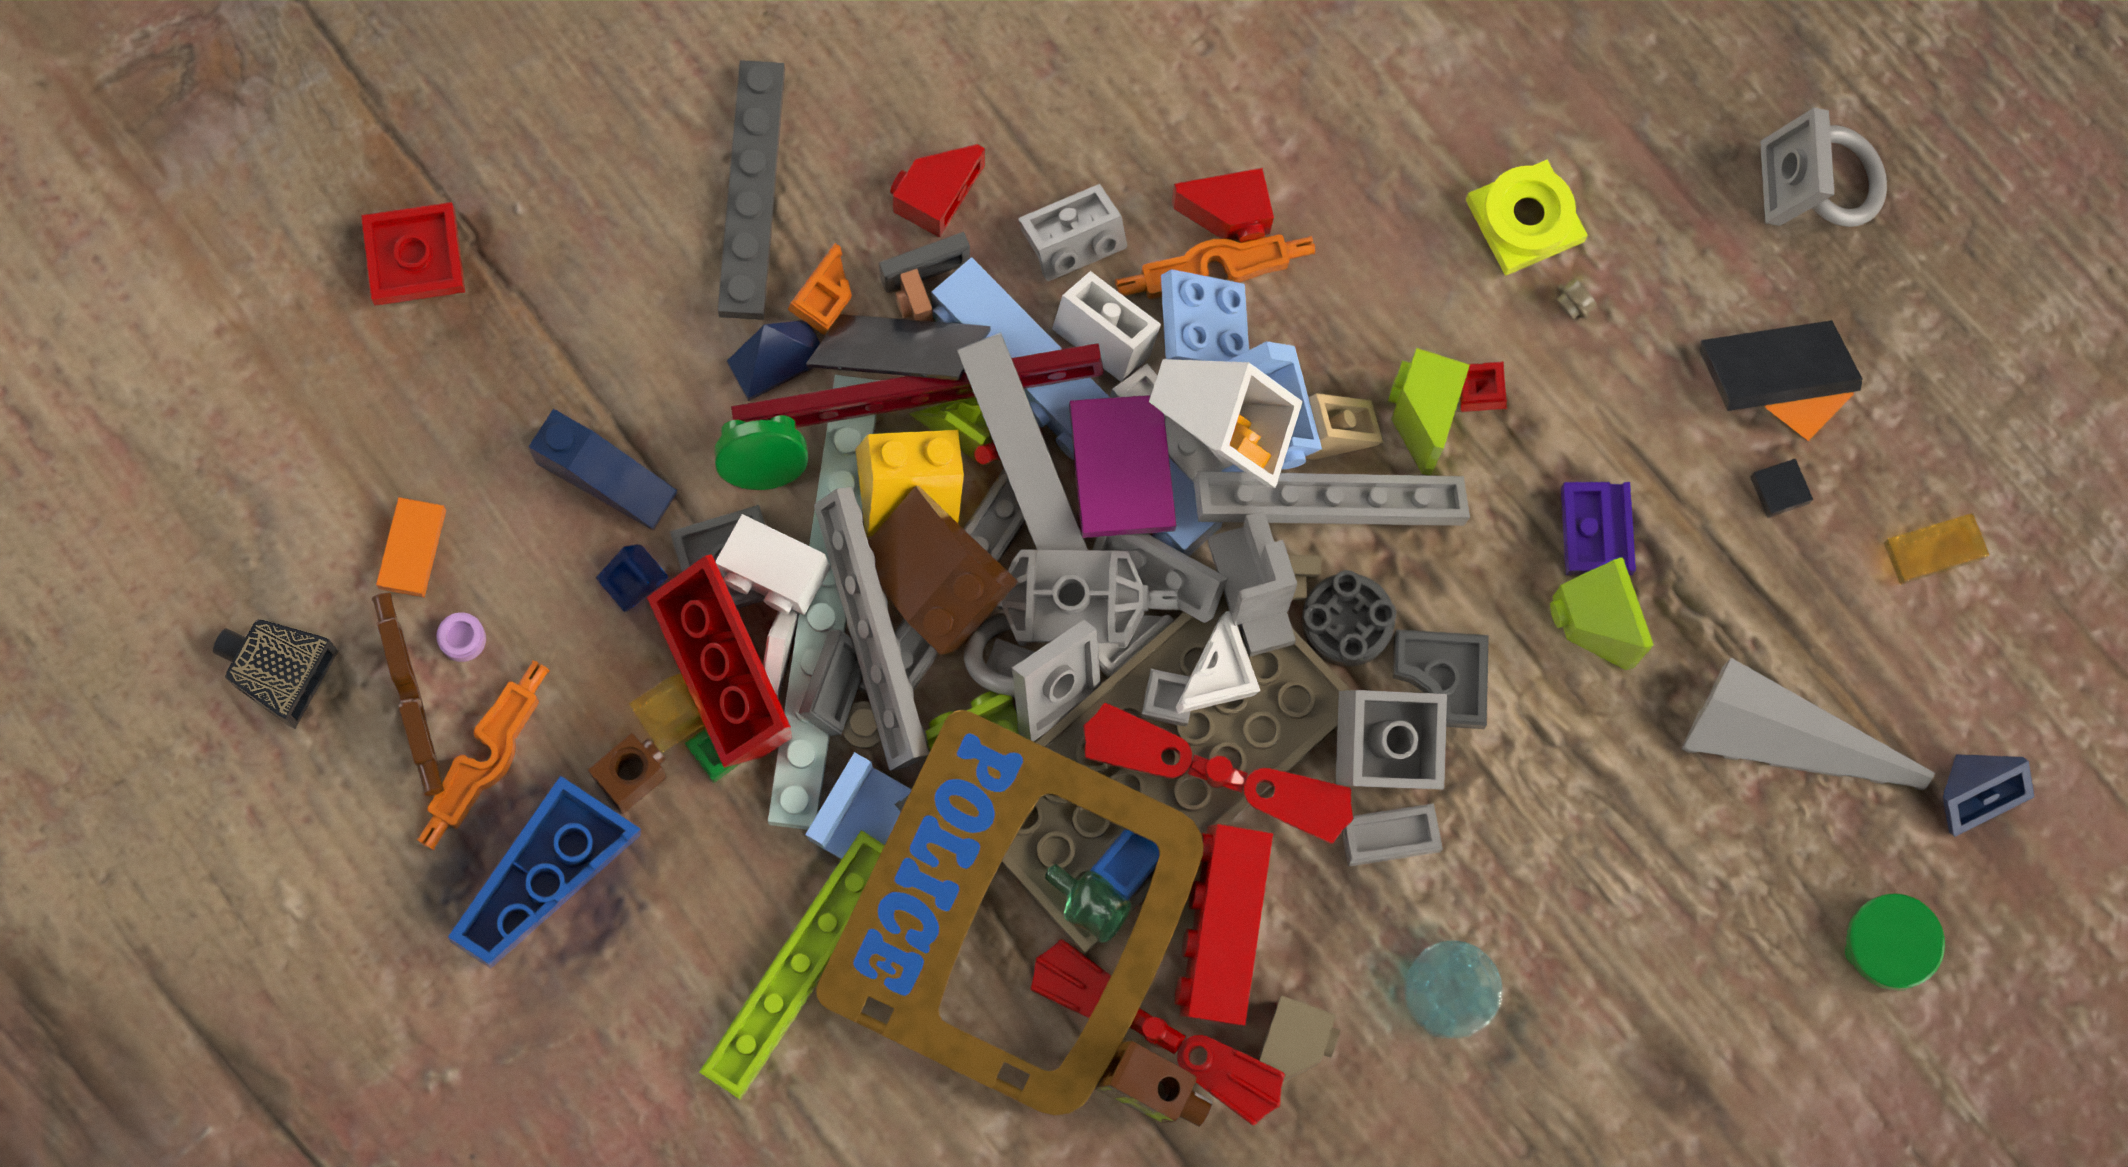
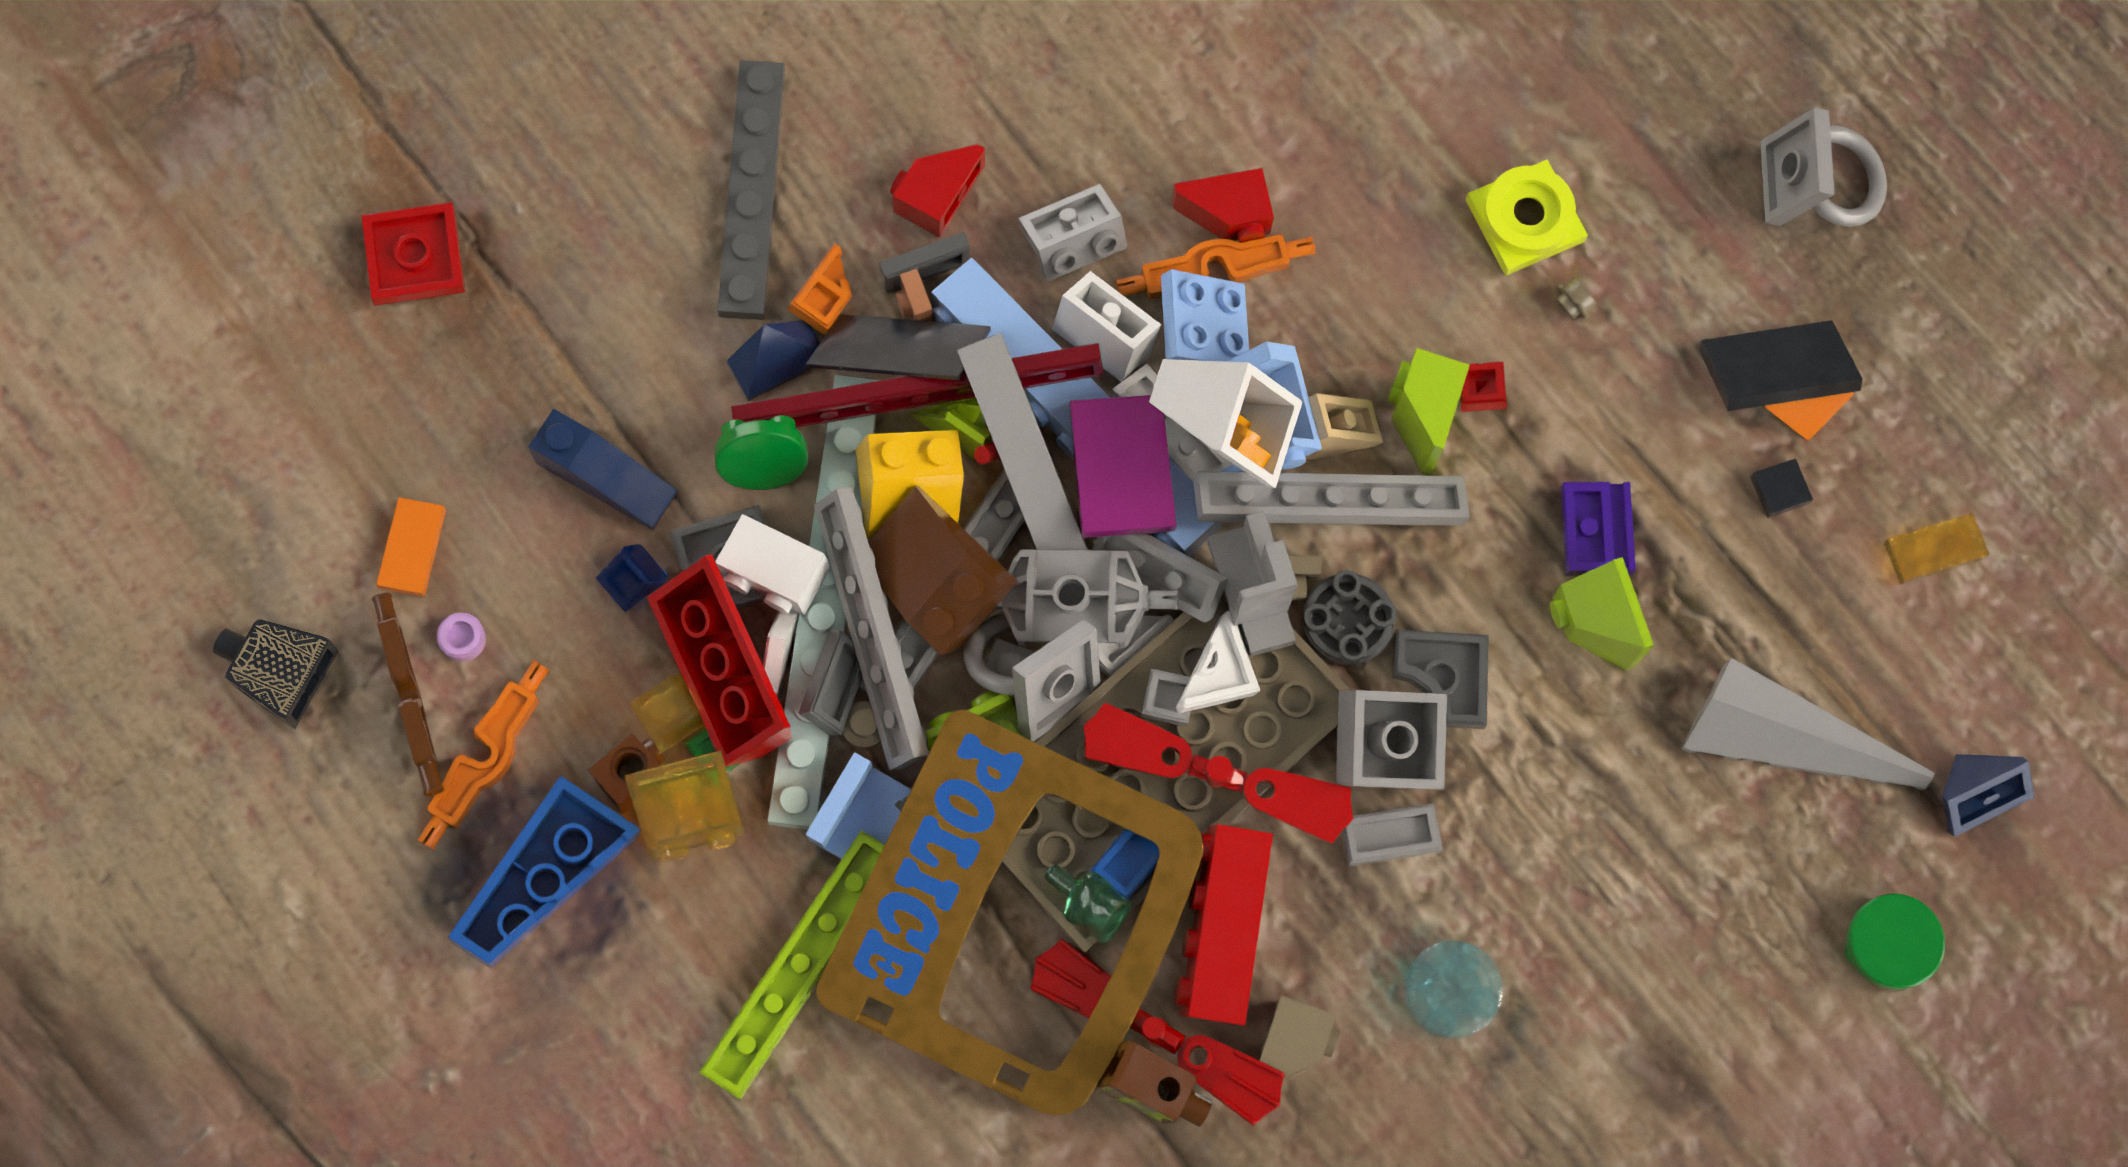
(686, 806): none -> clear yellow slope

